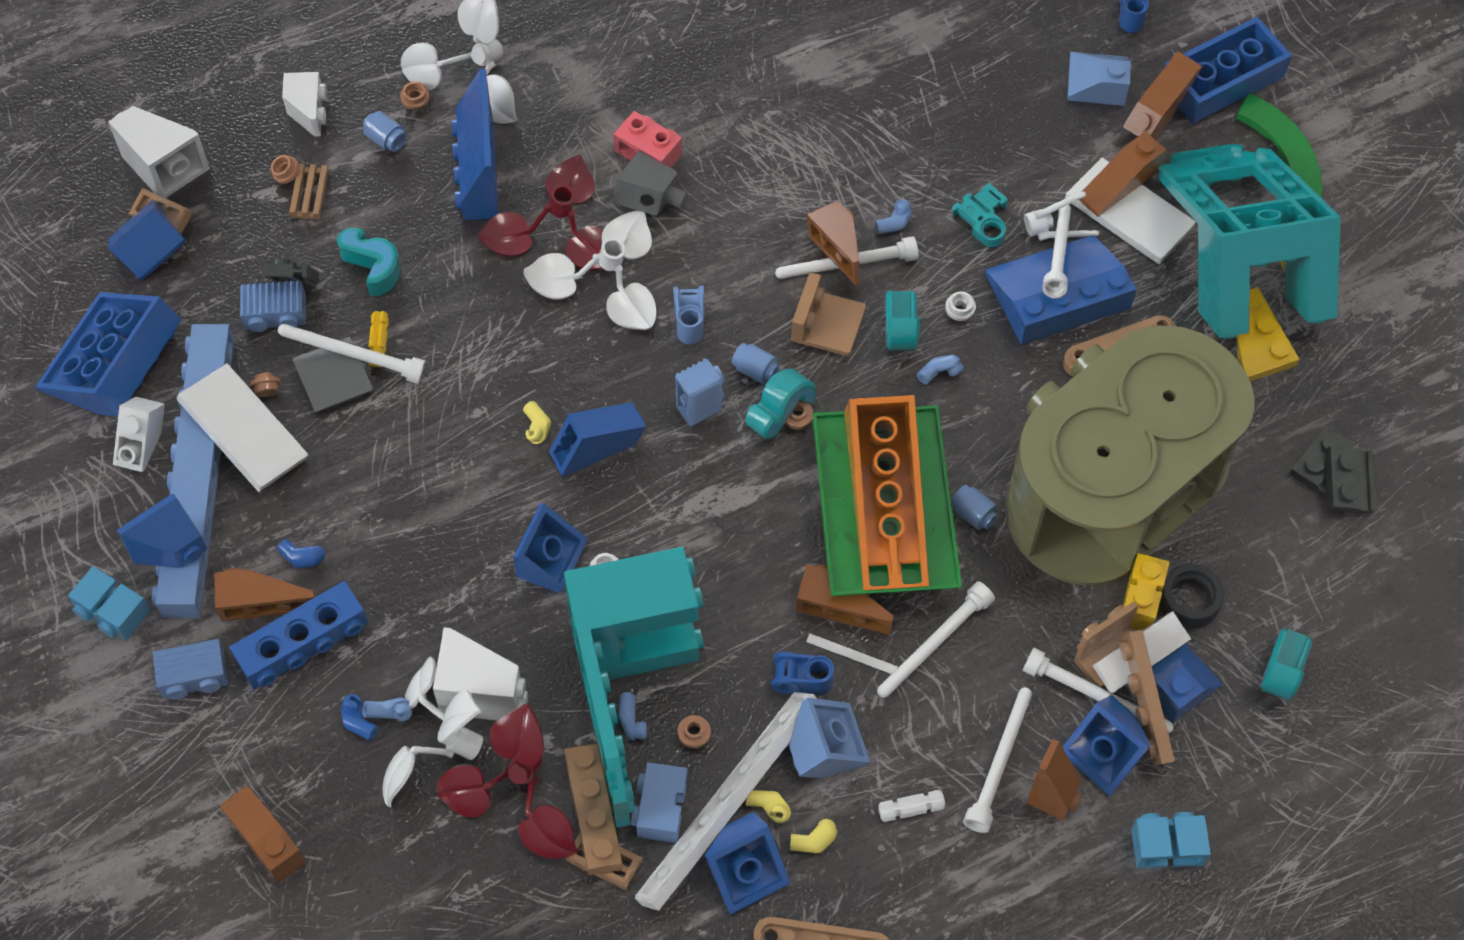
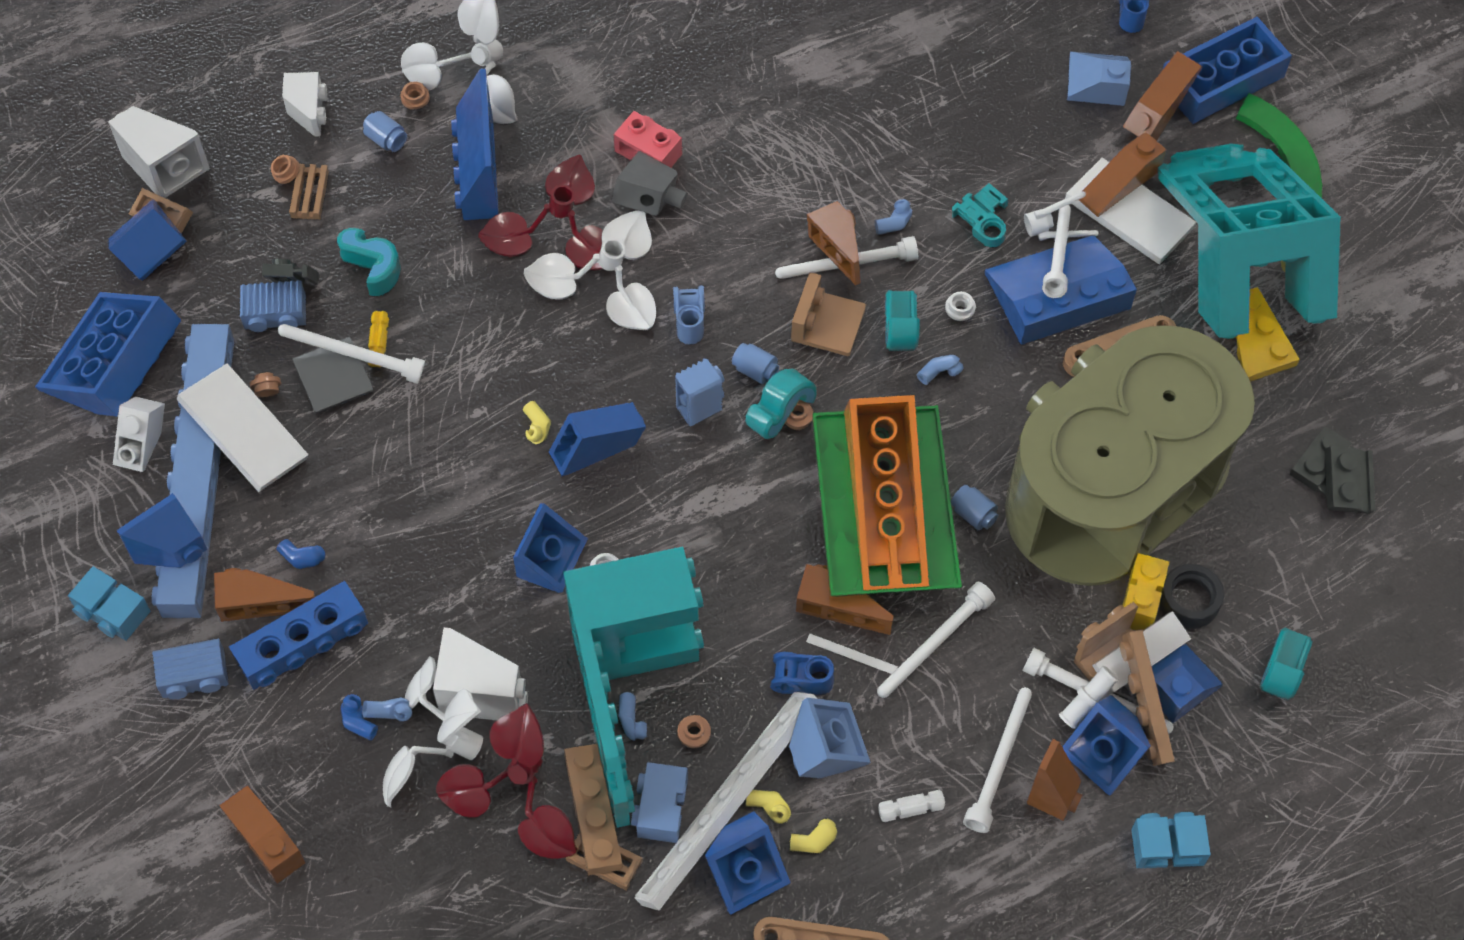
(1088, 697): none -> white pin

